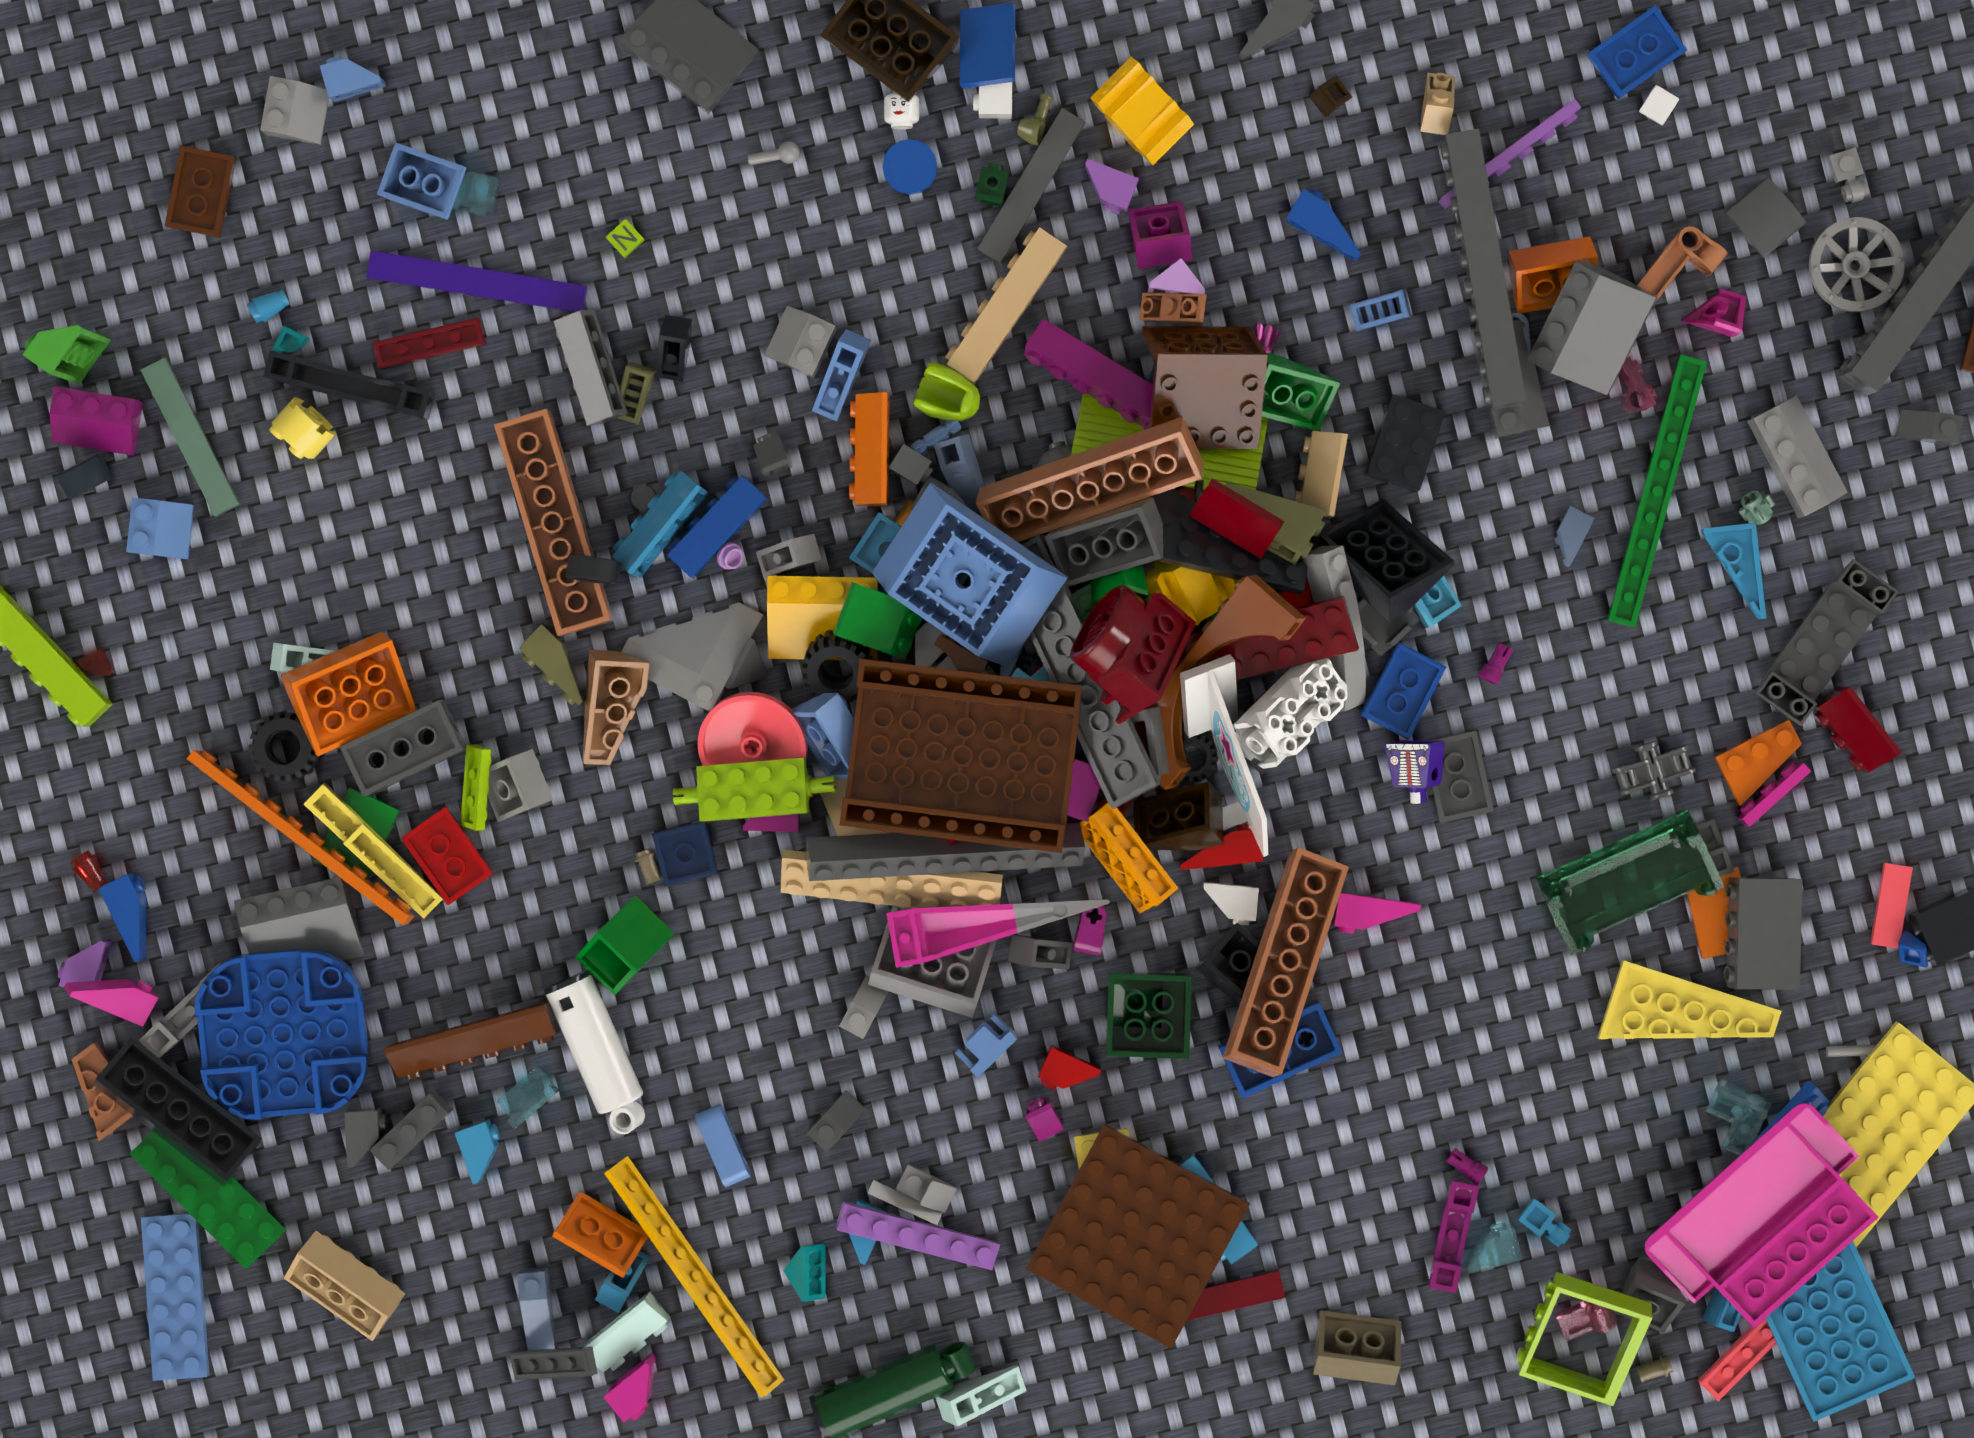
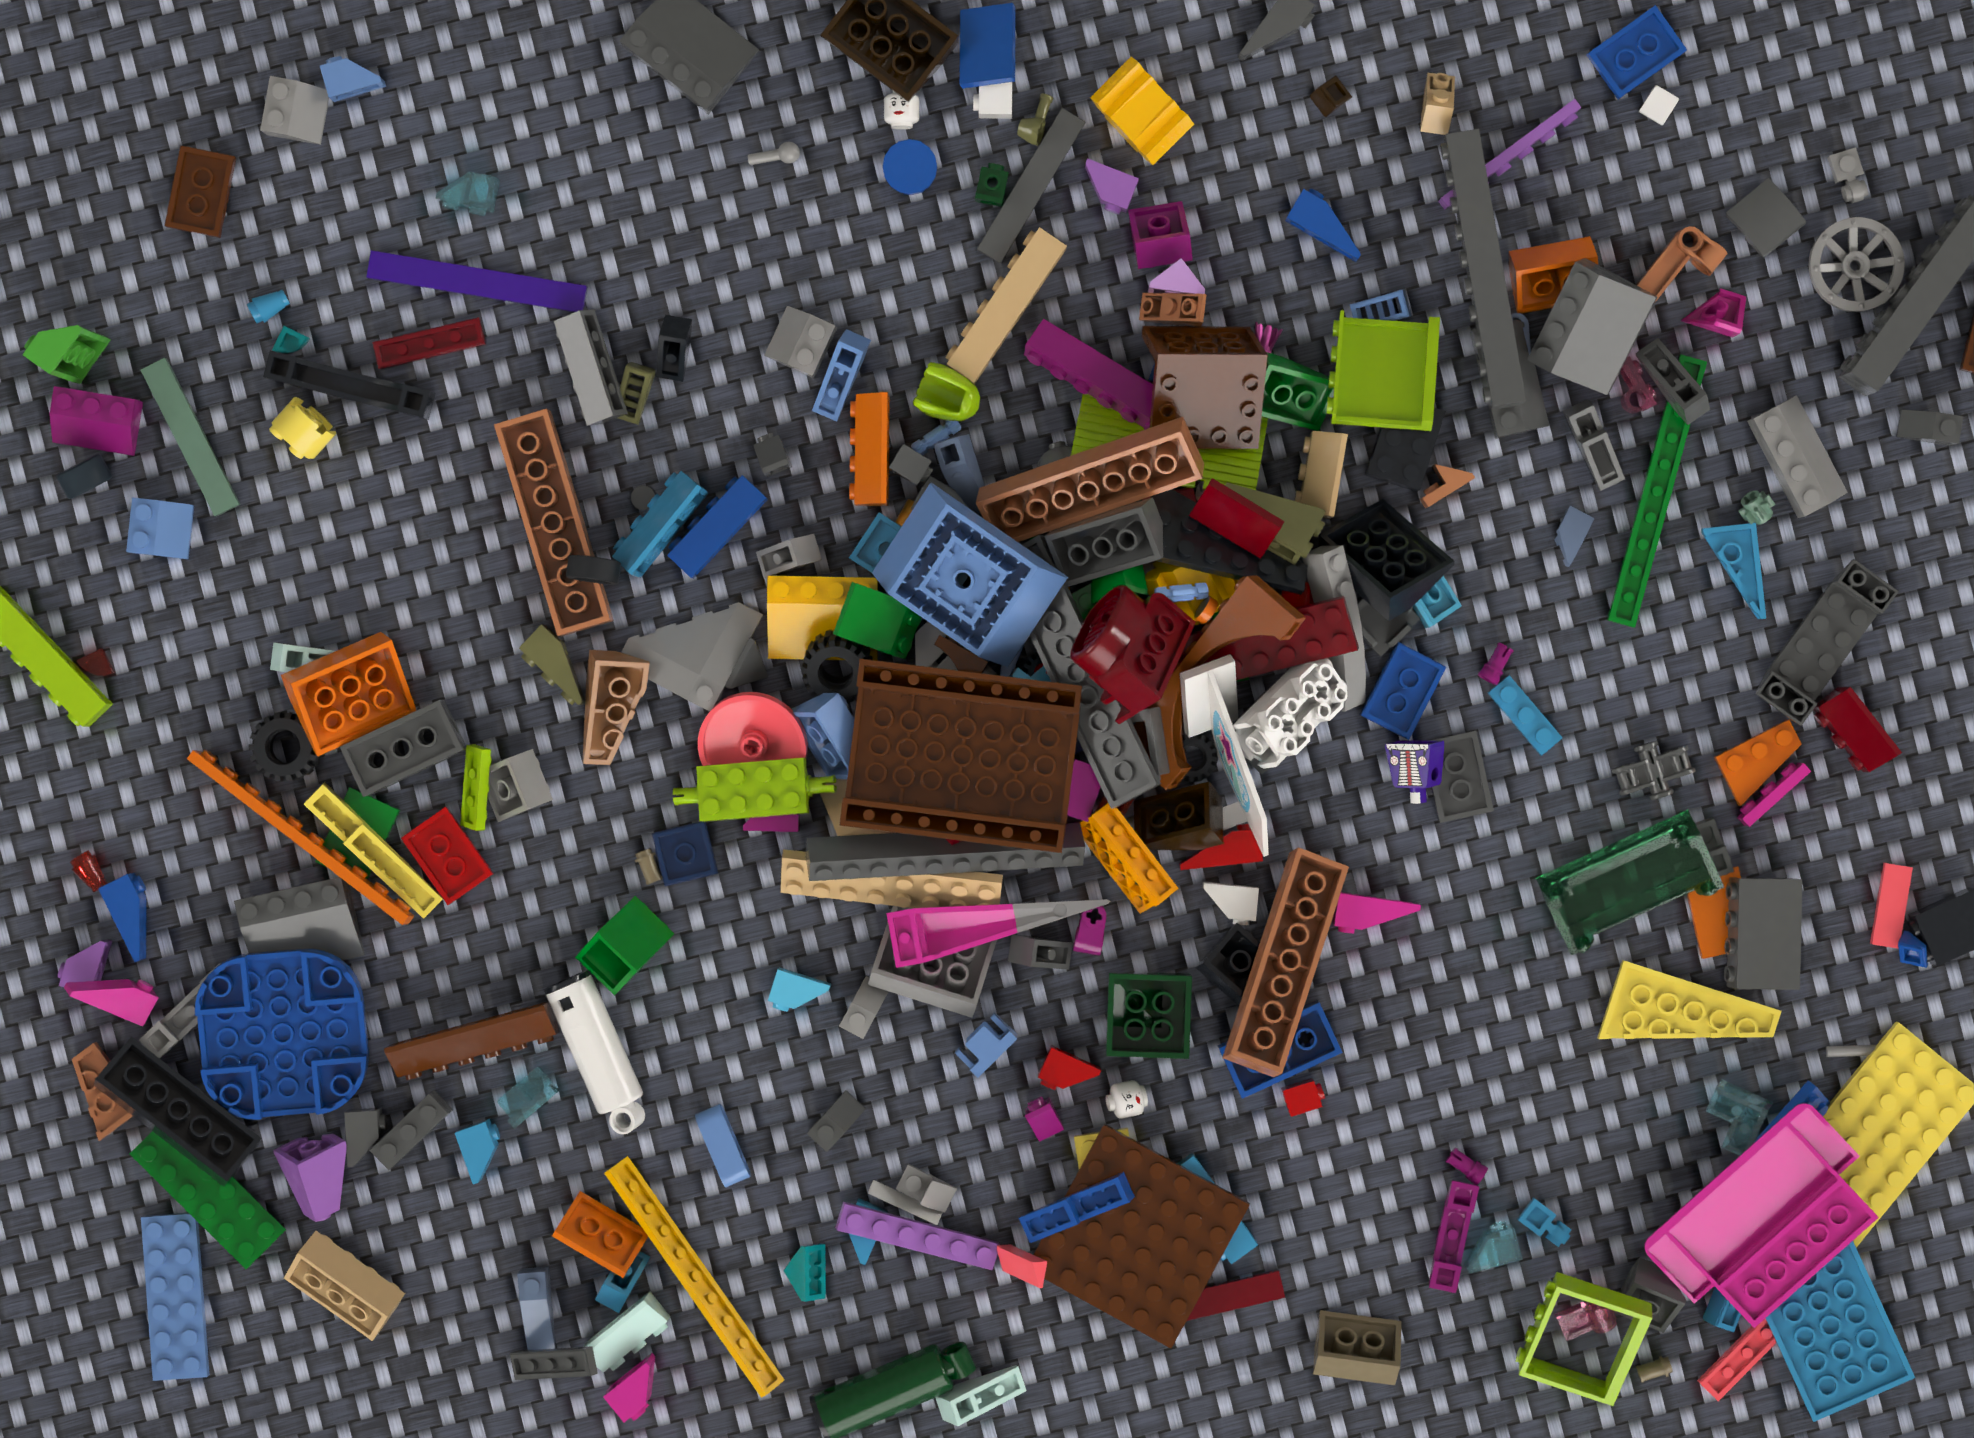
(314, 1173): none -> medium lavender slope
(421, 181): medium blue slope -> none
(625, 238): lime tile -> none
(730, 556): lavender plate -> none
(795, 989): none -> medium azure slope
(1022, 1264): none -> coral slope
(1077, 1207): none -> blue slope
(1127, 1099): none -> white head
(1184, 592): none -> light blue axle
(1206, 610): none -> orange tile
(1303, 1096): none -> red brick
(1384, 373): none -> lime panel
(1451, 480): none -> nougat slope
(1524, 715): none -> dark azure plate
(1594, 444): none -> dark grey slope
(1674, 381): none -> dark grey slope

